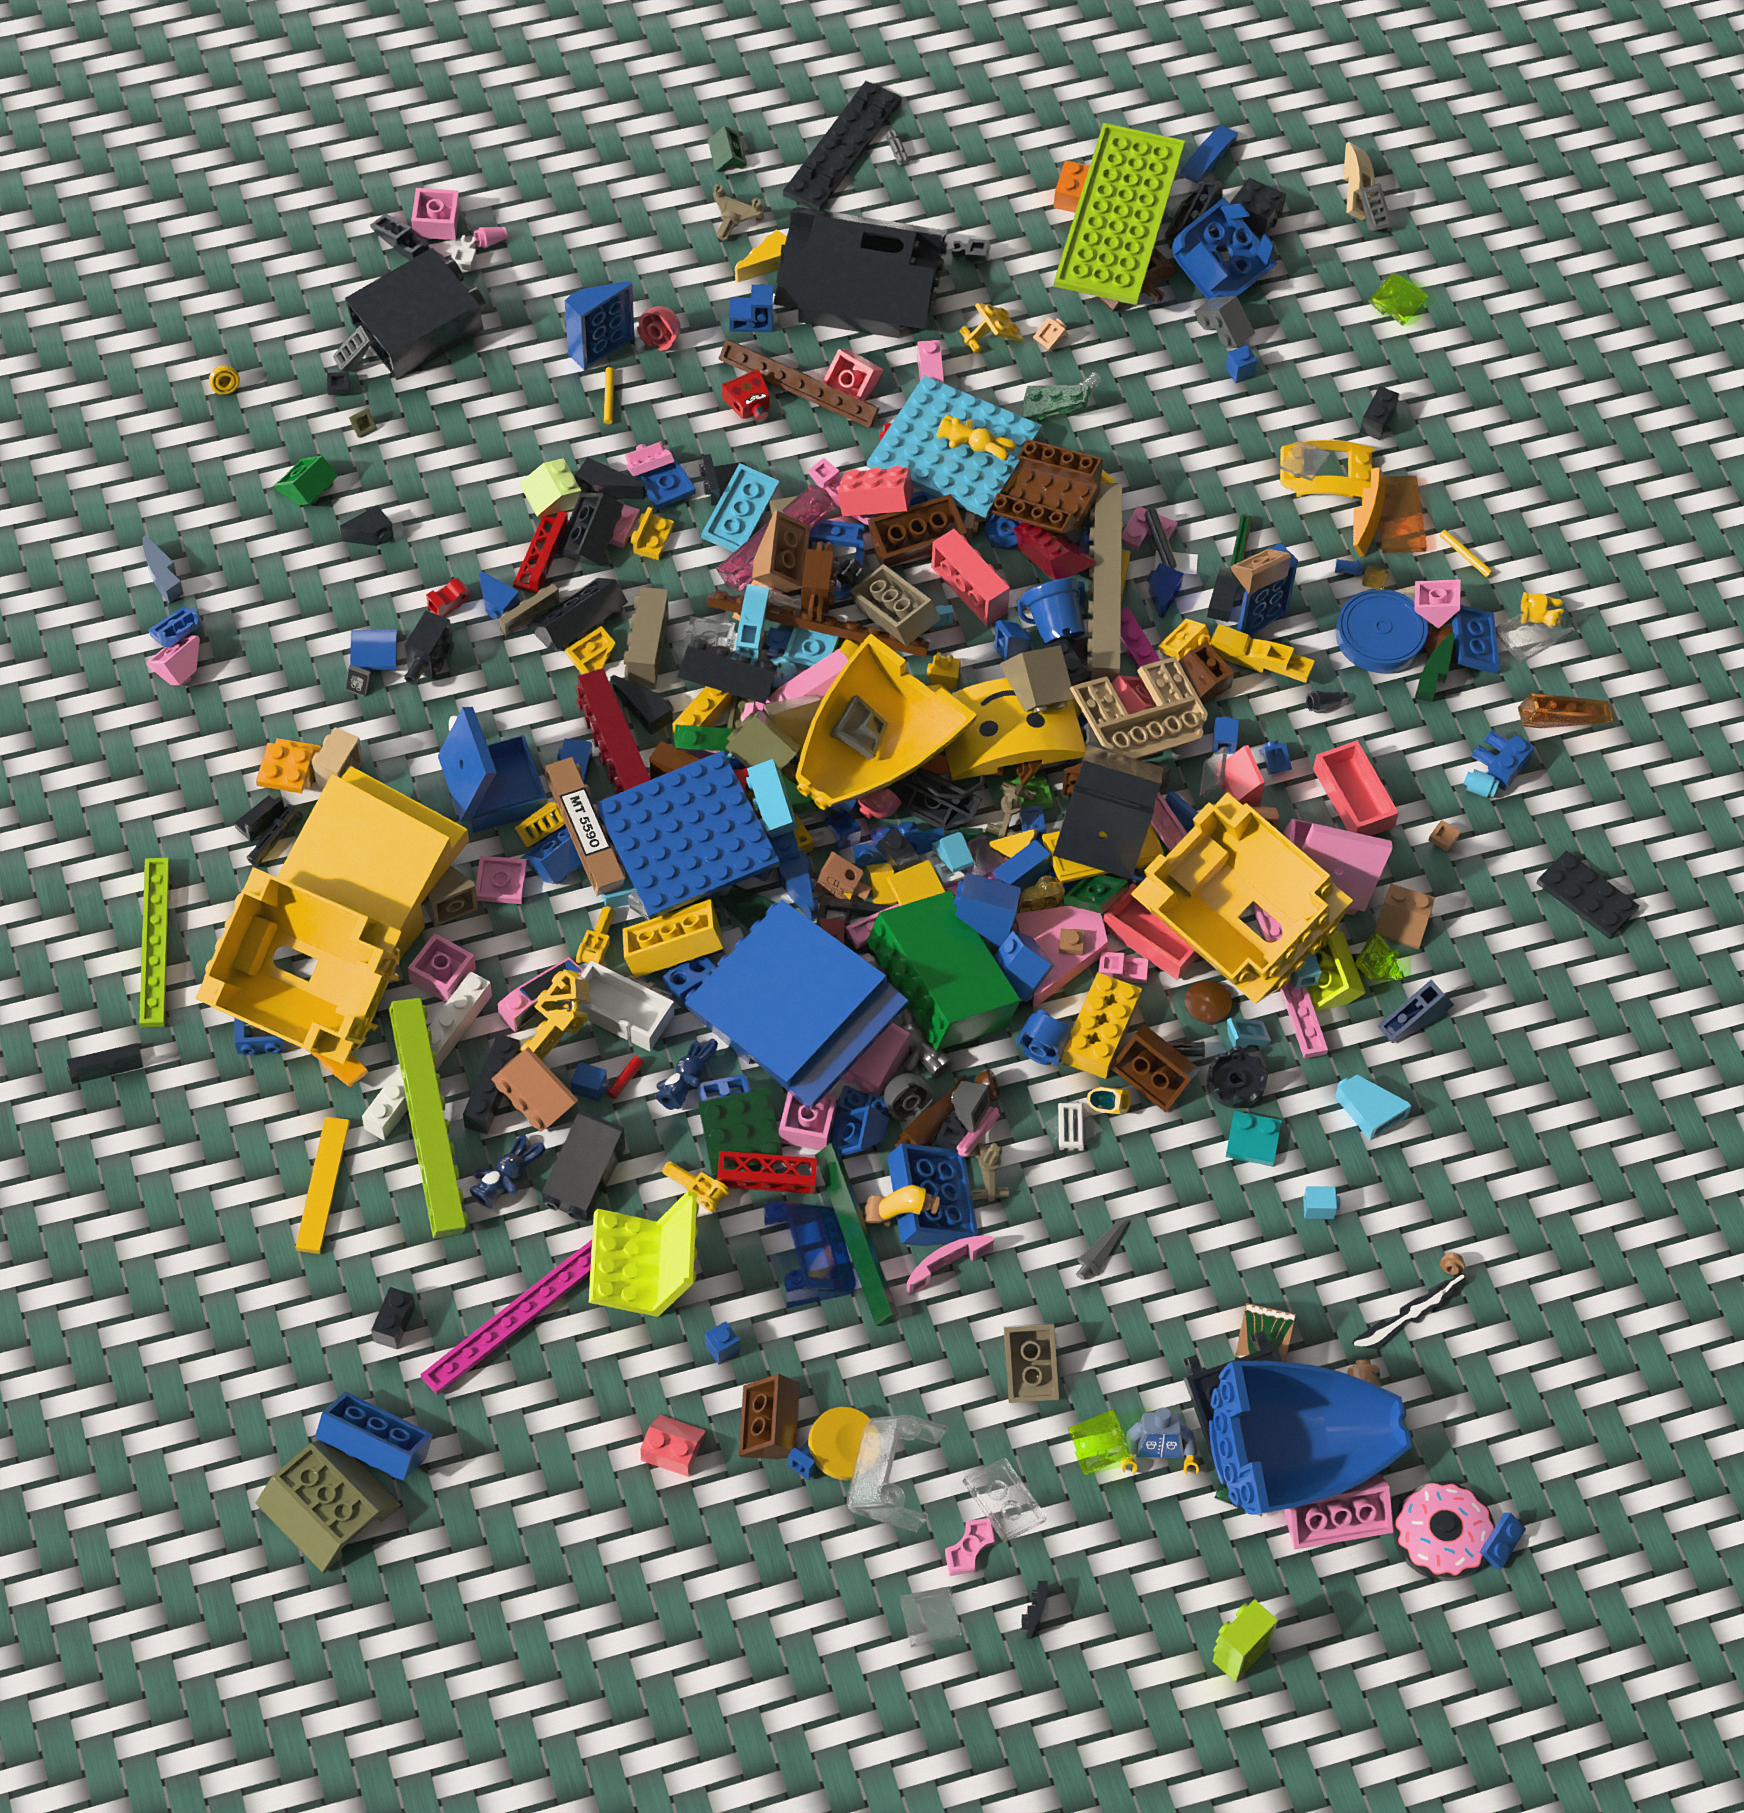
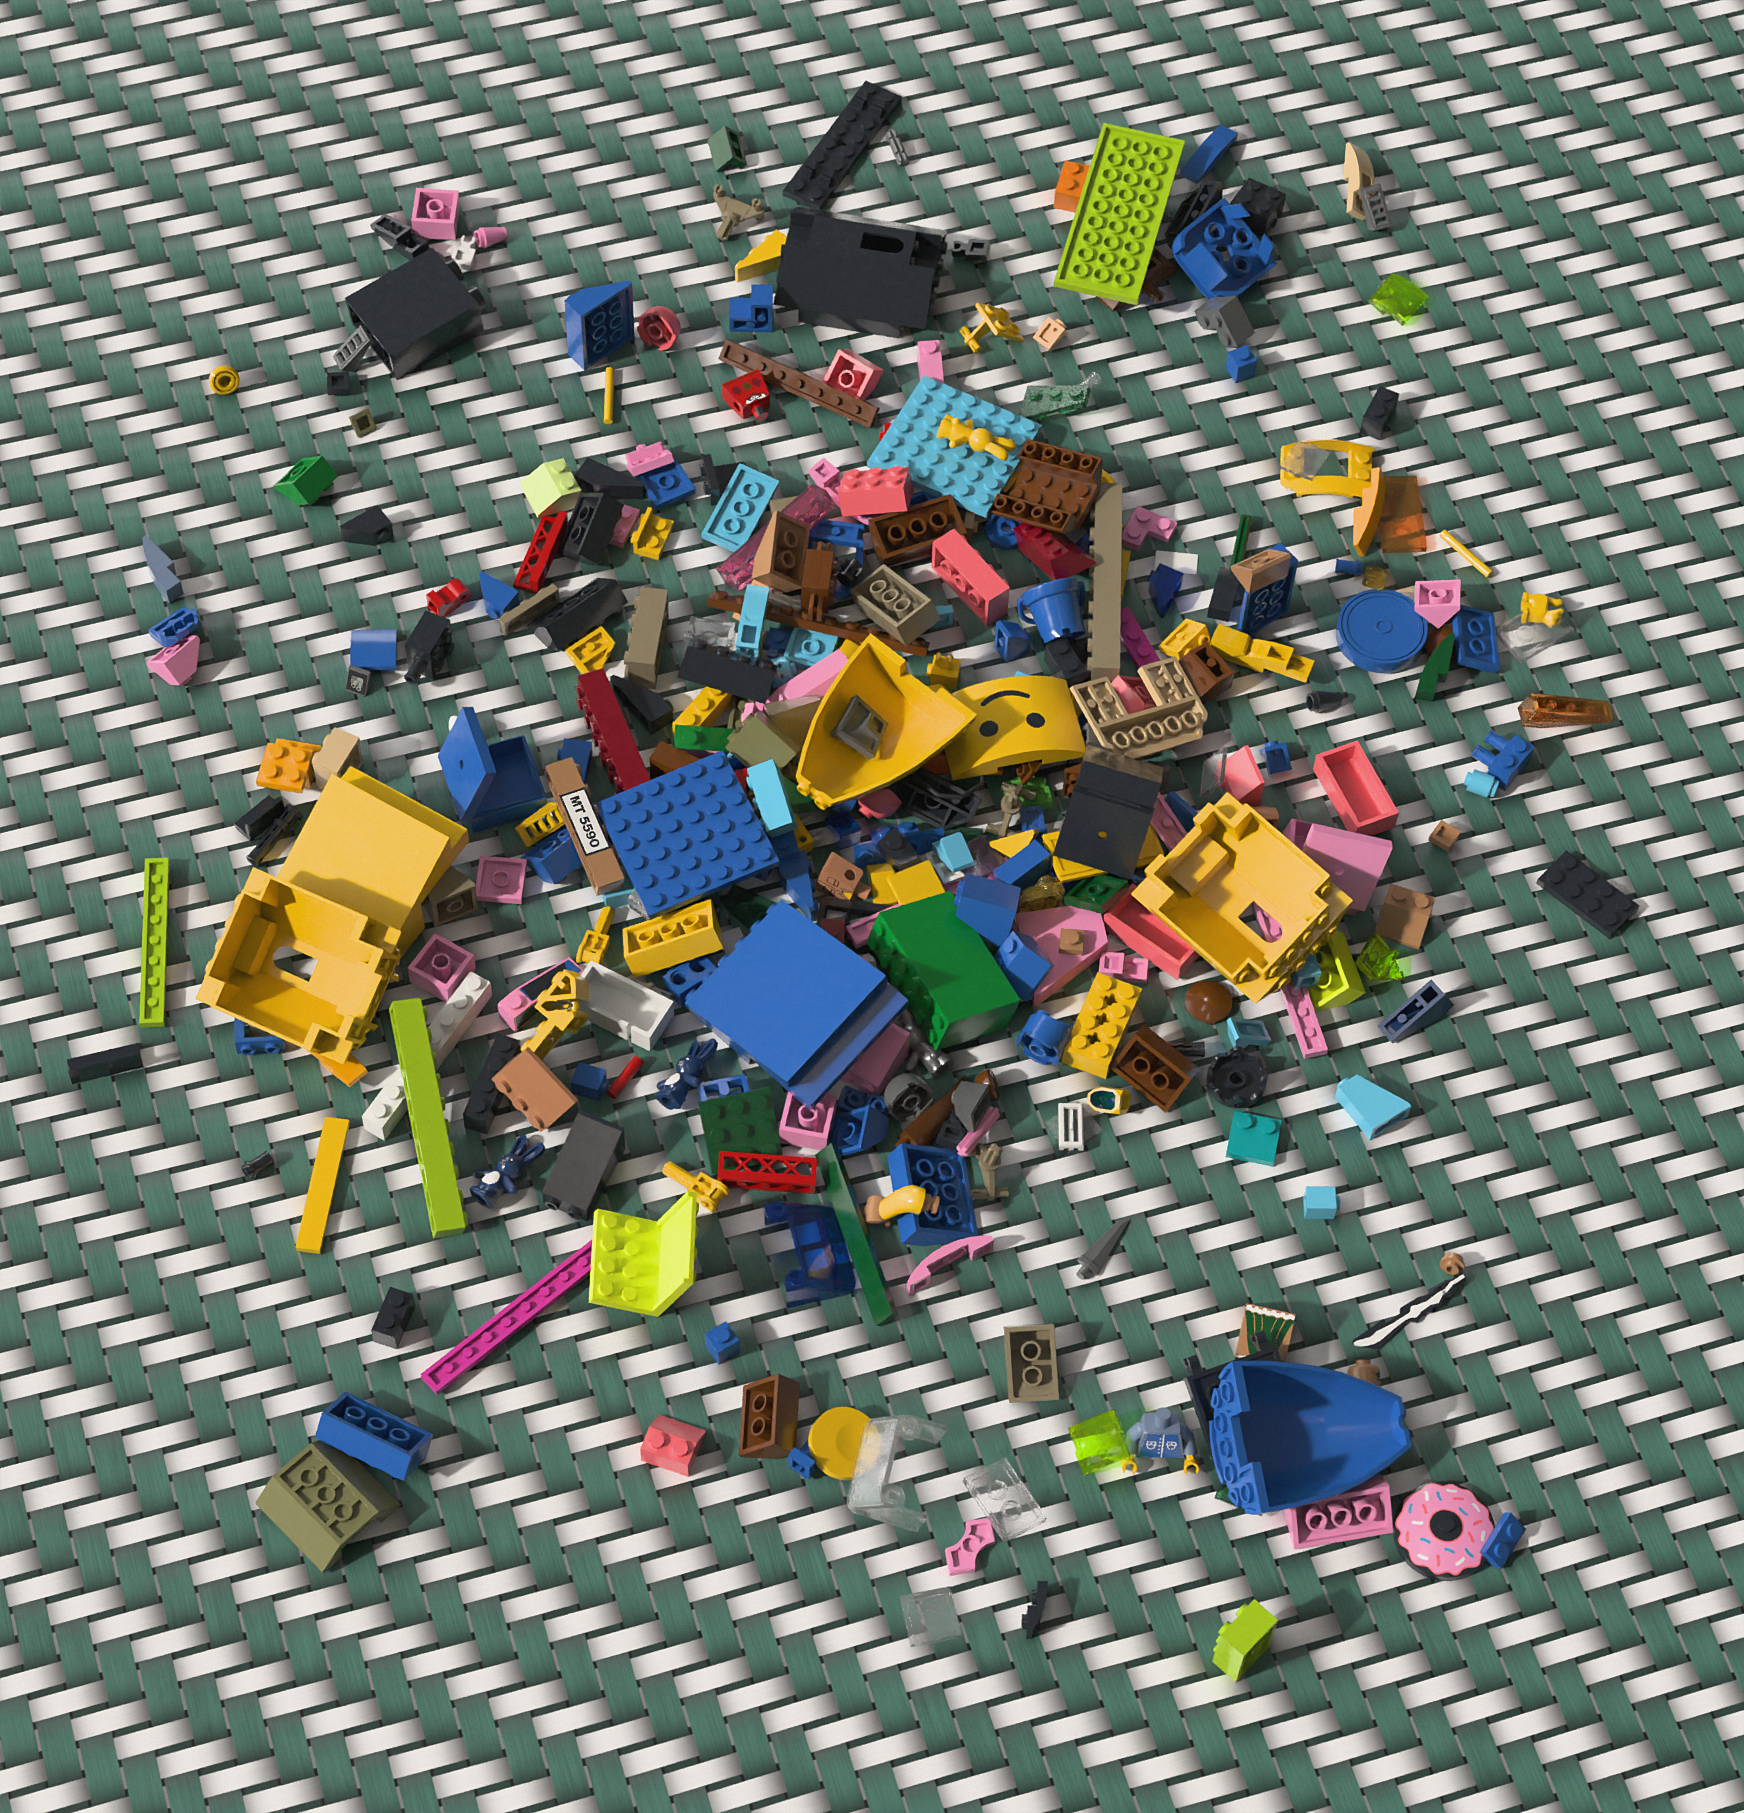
(257, 1164): none -> black pin
(1039, 679): dark tan slope -> none
(1160, 538): black axle -> none
(1225, 734): blue brick -> none

